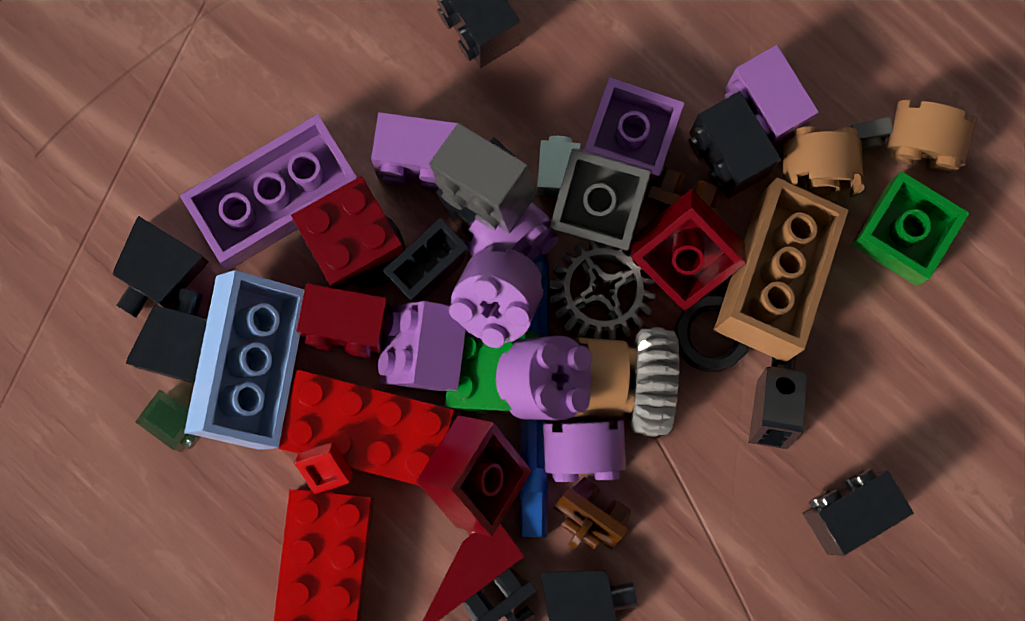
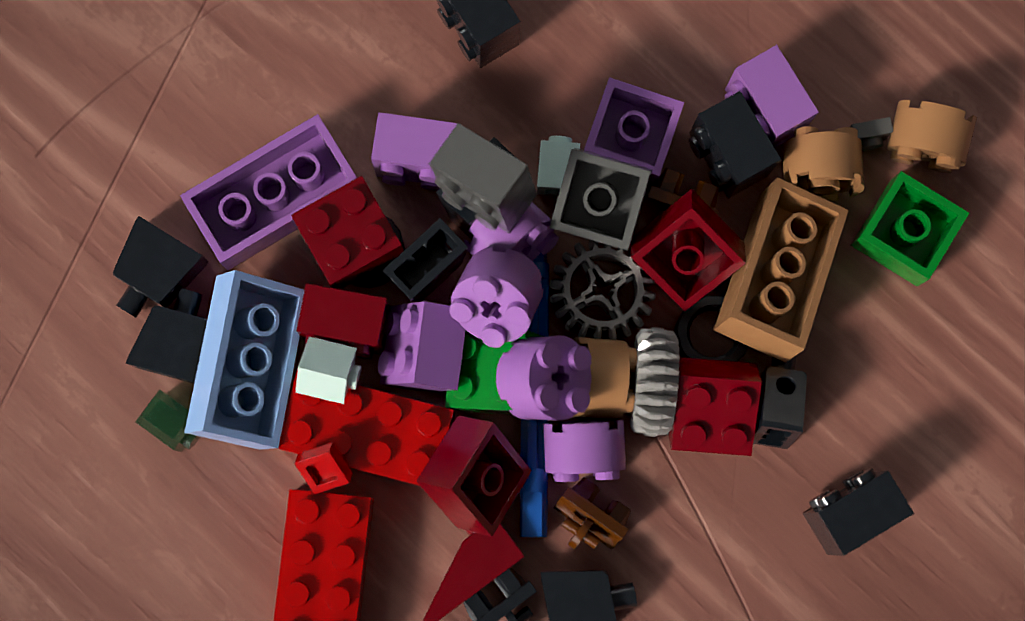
(327, 370): none -> light aqua brick
(716, 407): none -> dark red brick

